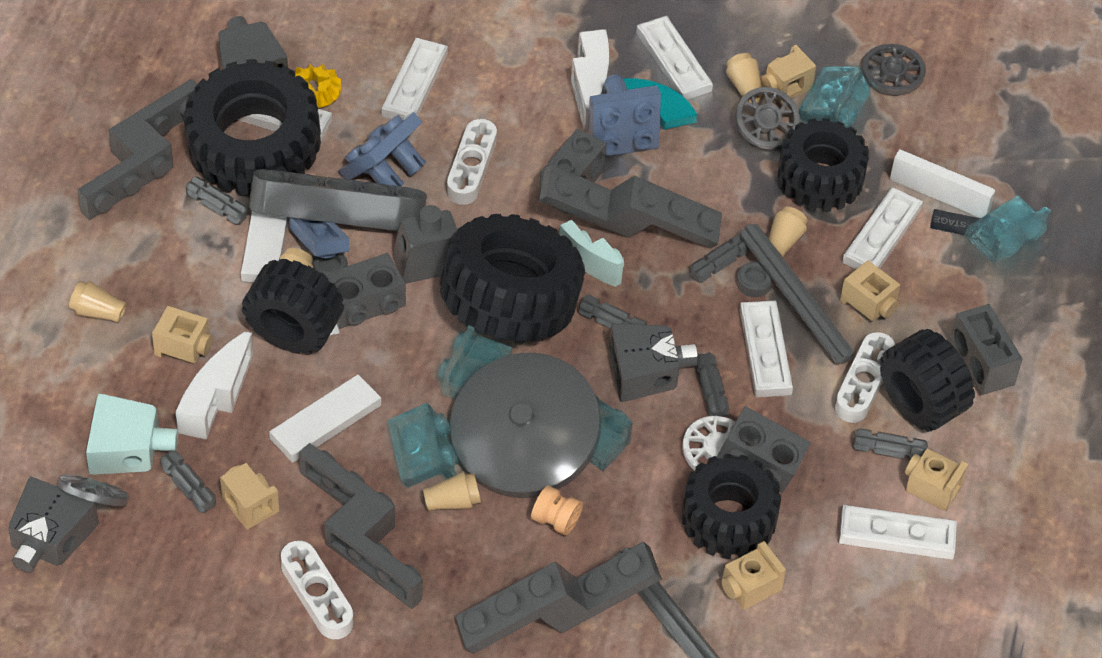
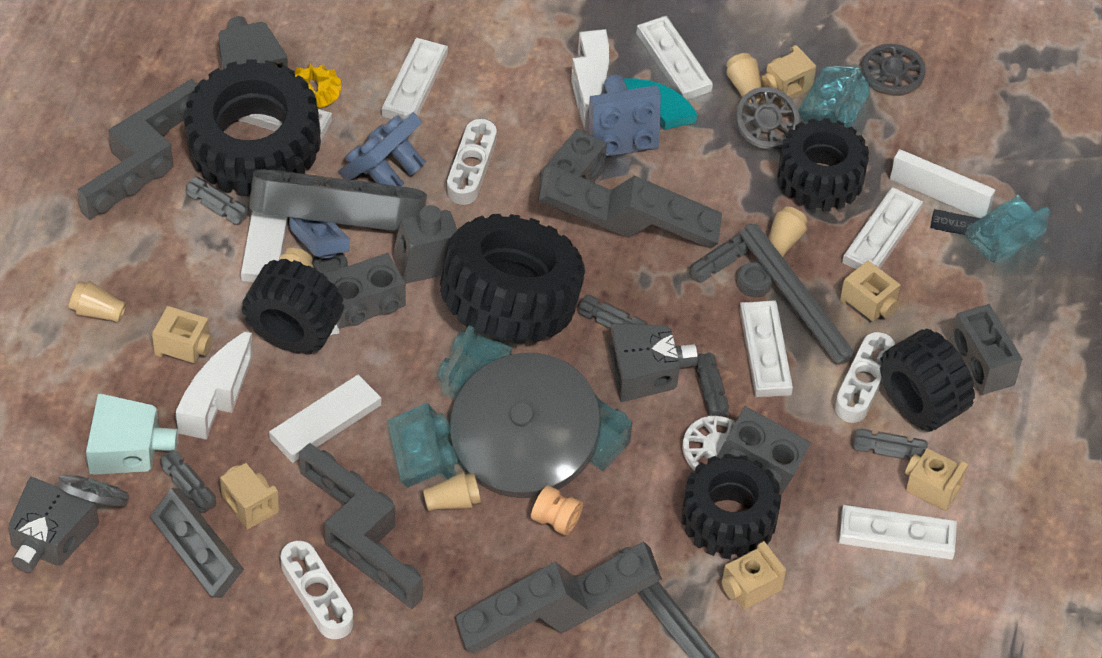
(196, 543): none -> dark grey plate
(598, 257): light aqua slope -> none

